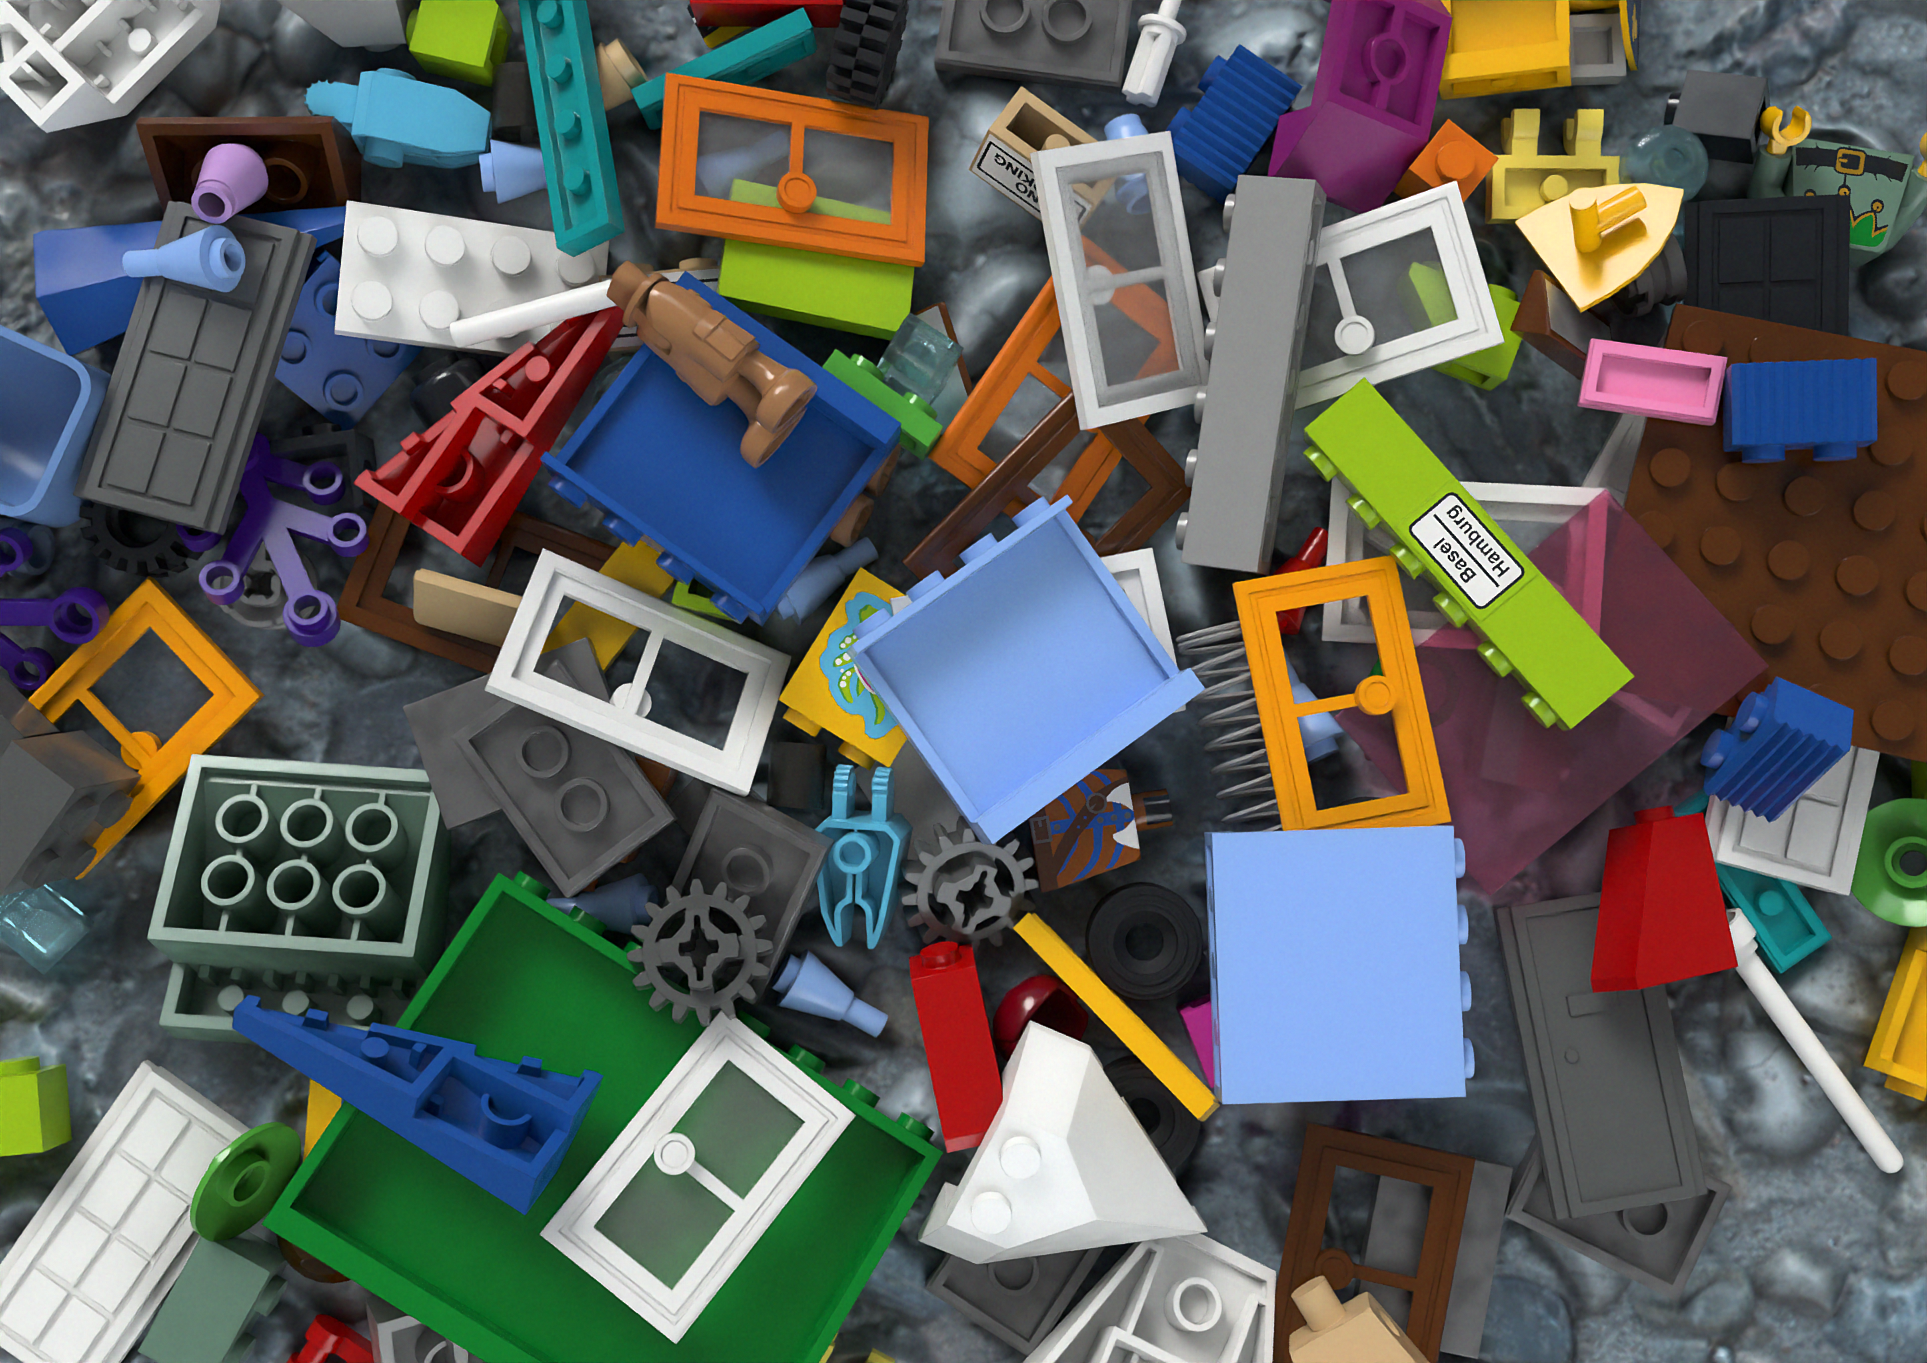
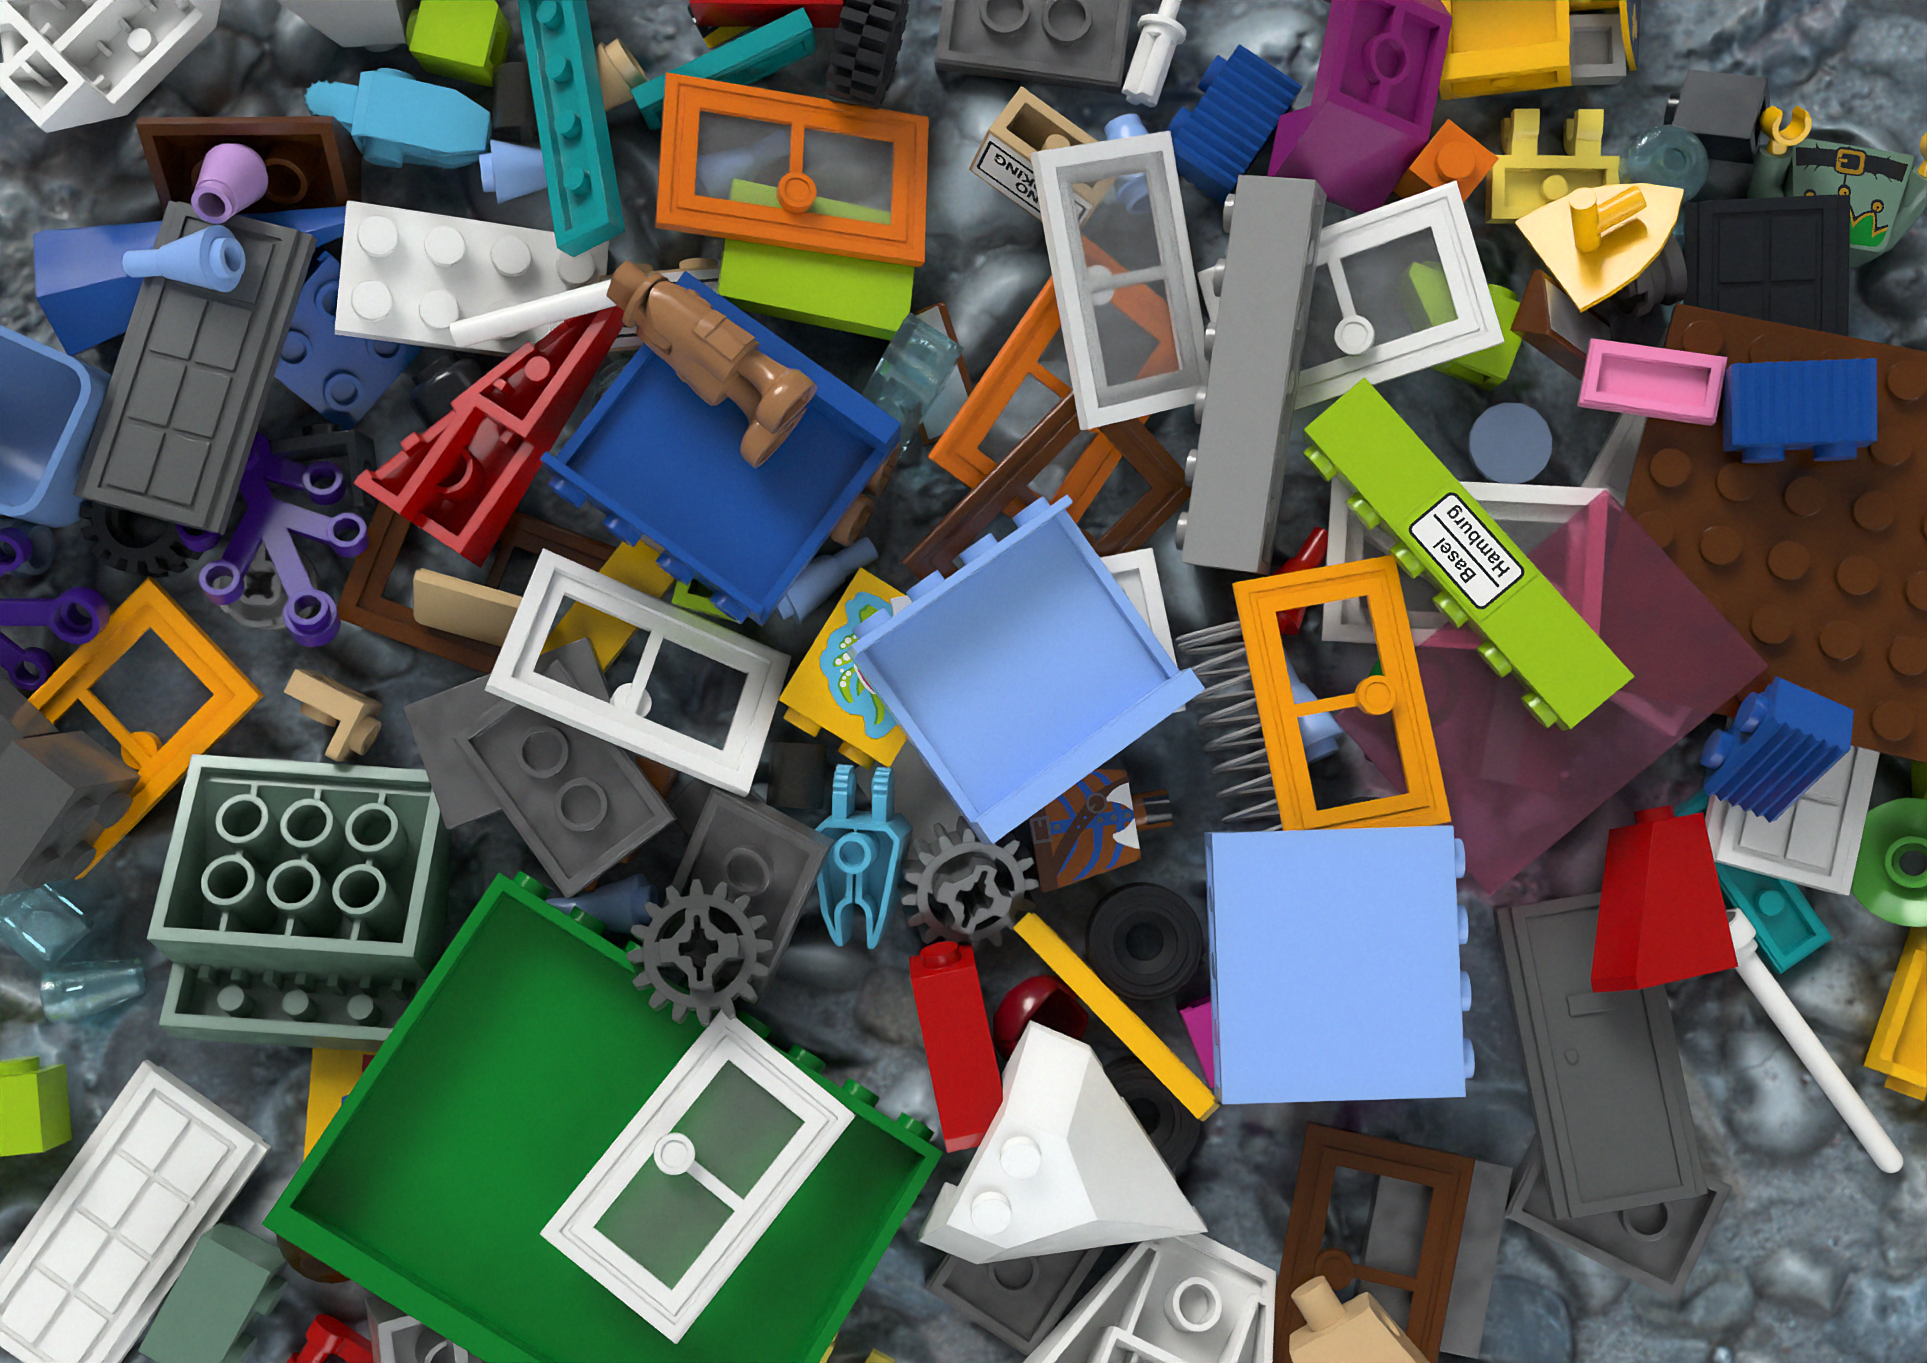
(86, 988): none -> clear light blue cone
(245, 1181): bright green dish -> none
(331, 701): none -> tan bracket
(472, 1112): blue wedge -> none
(814, 989): light blue cone -> none
(916, 416): bright green plate -> none
(1510, 443): none -> sand blue piece

